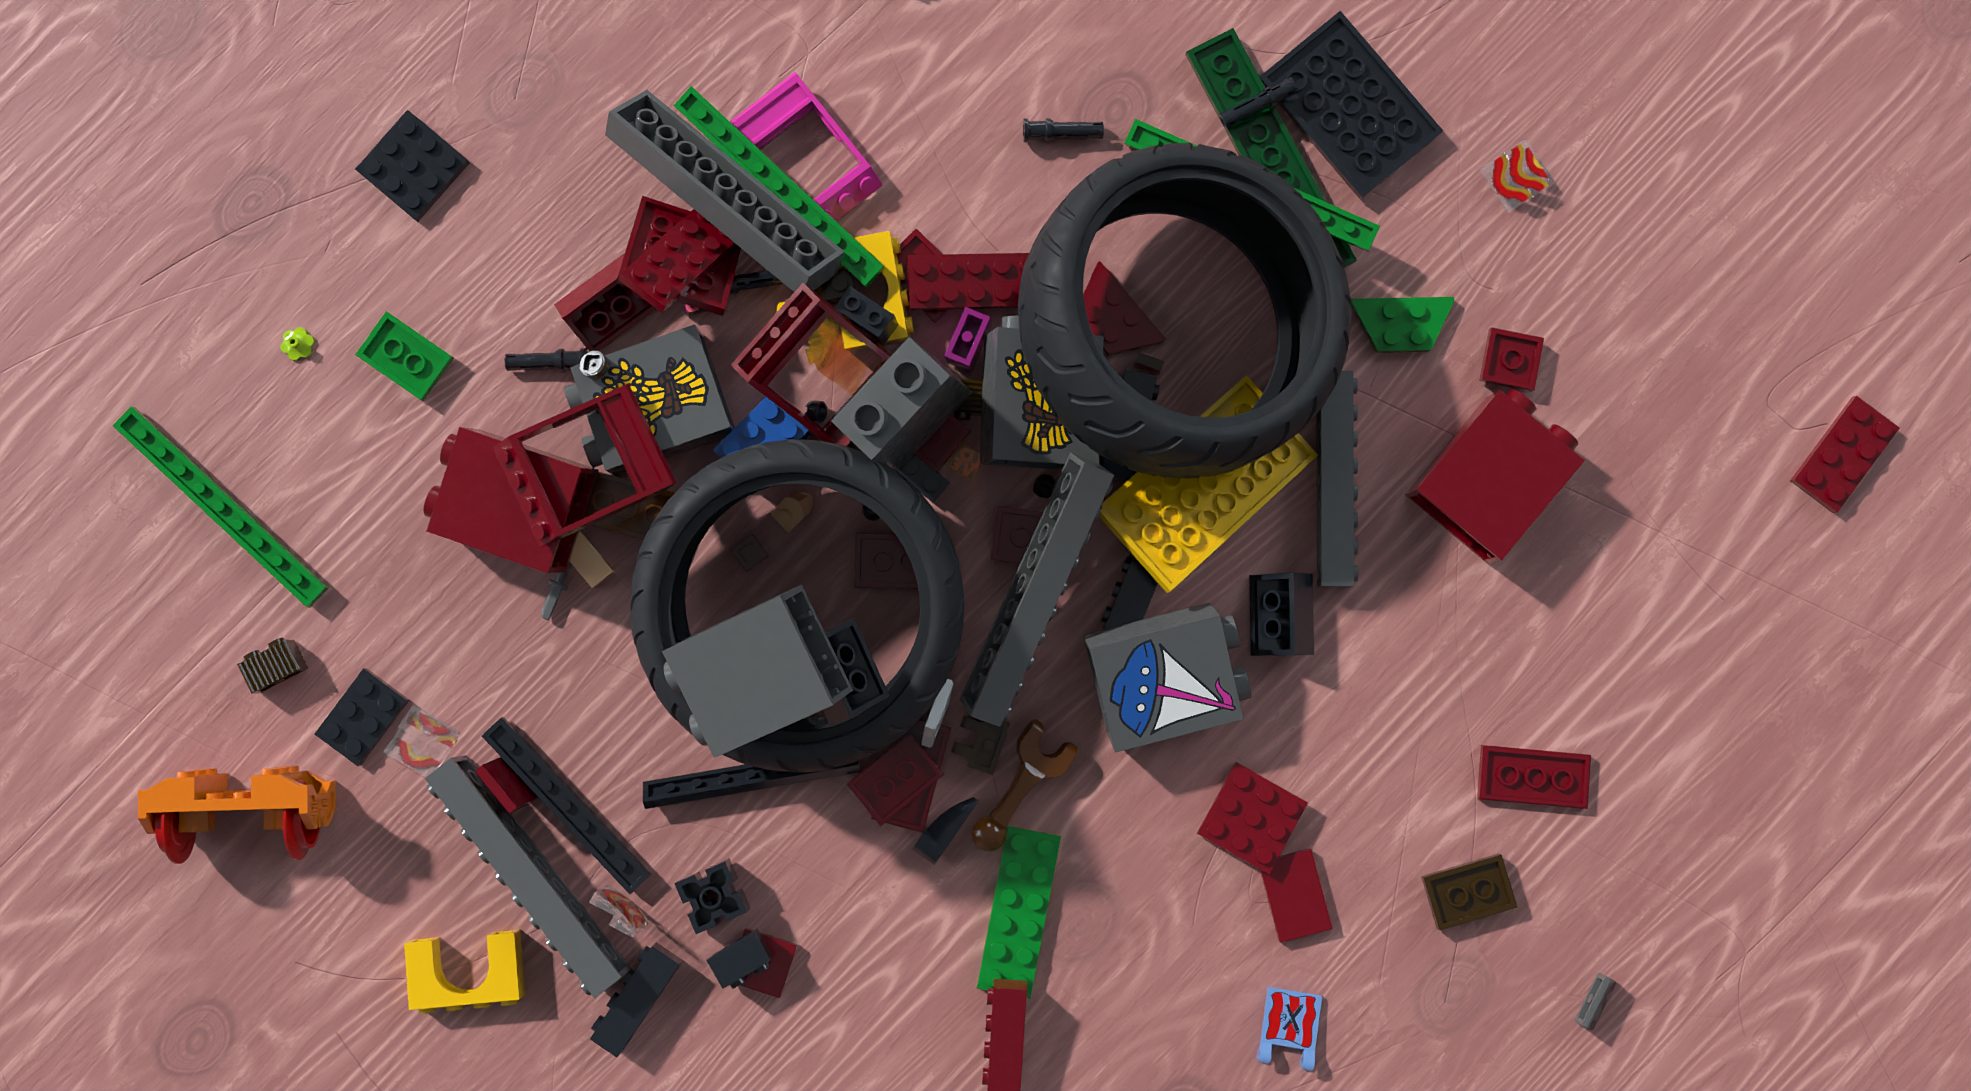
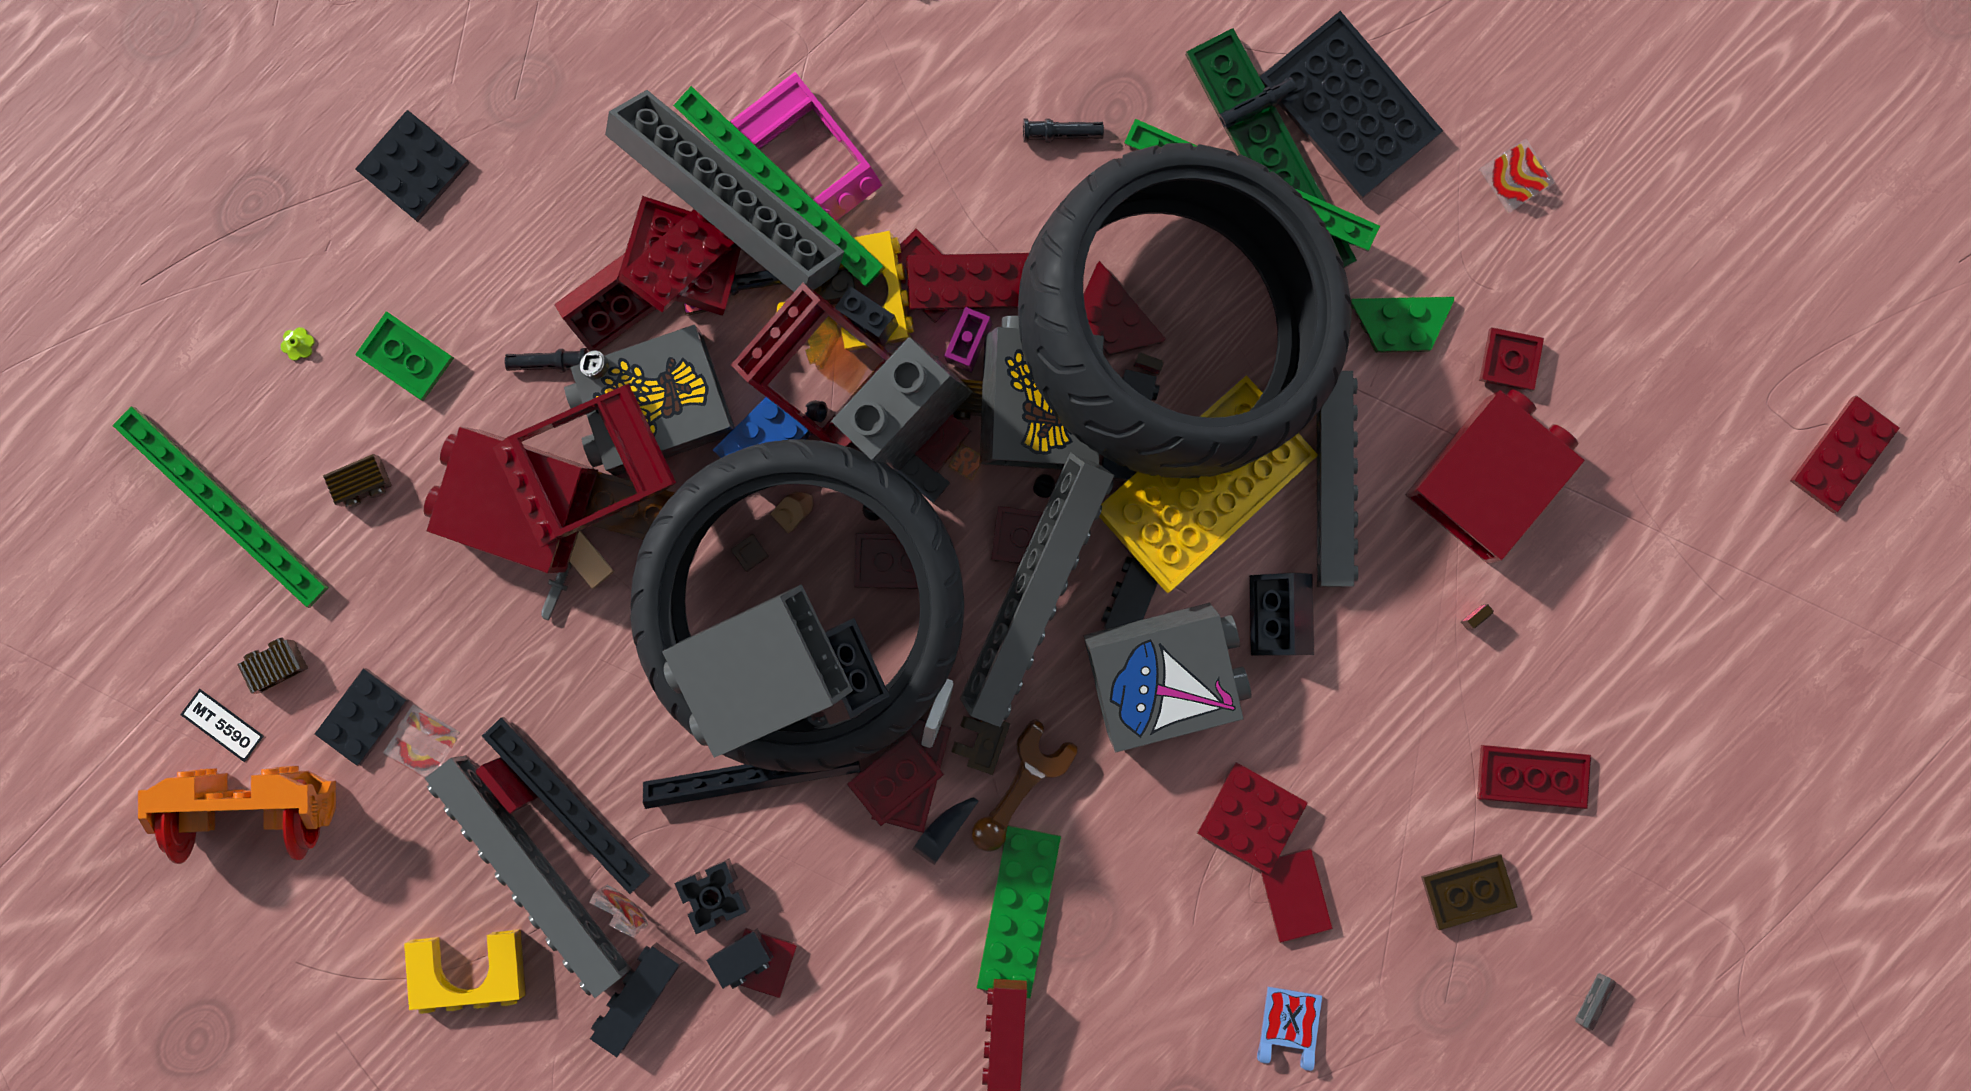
(222, 725): none -> white sticker
(357, 481): none -> dark brown brick
(1477, 616): none -> dark brown tile

